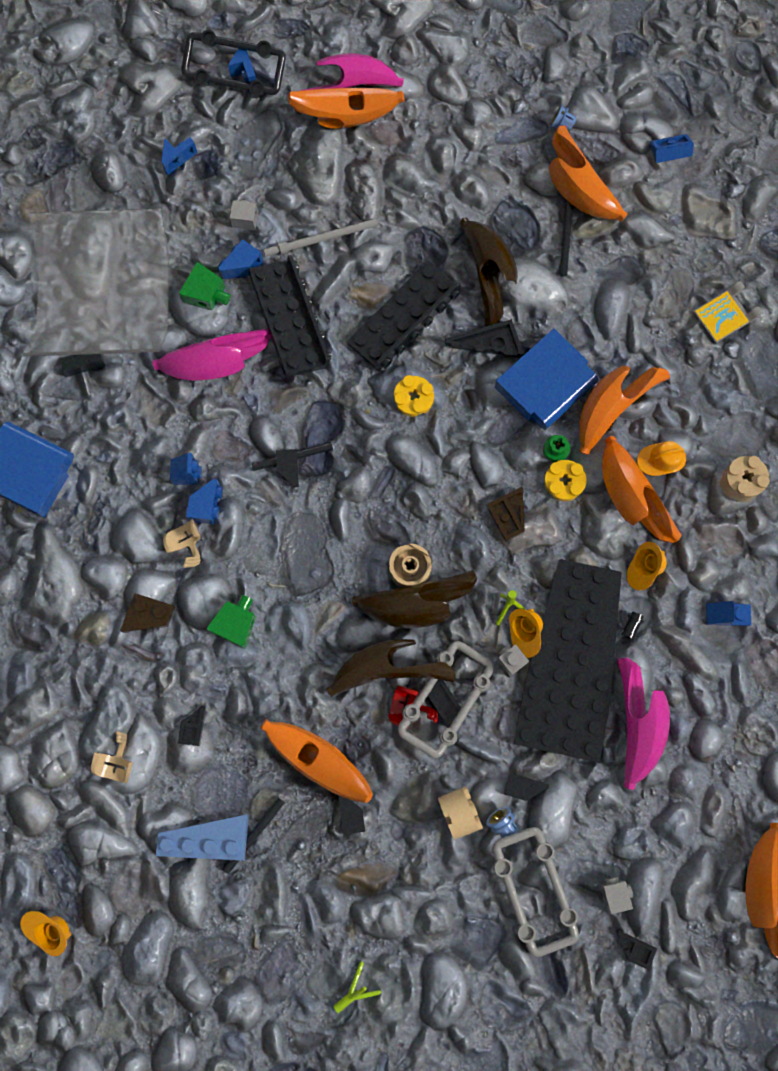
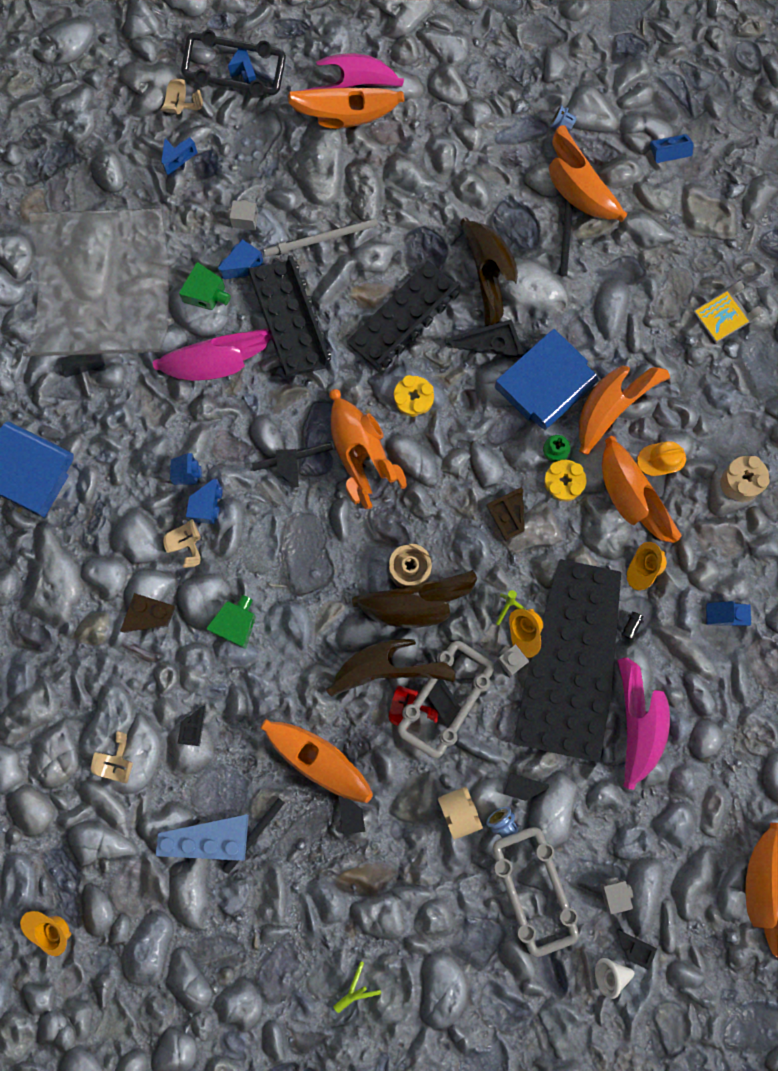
(176, 87): none -> tan helmet
(355, 439): none -> orange piece
(612, 977): none -> white hat

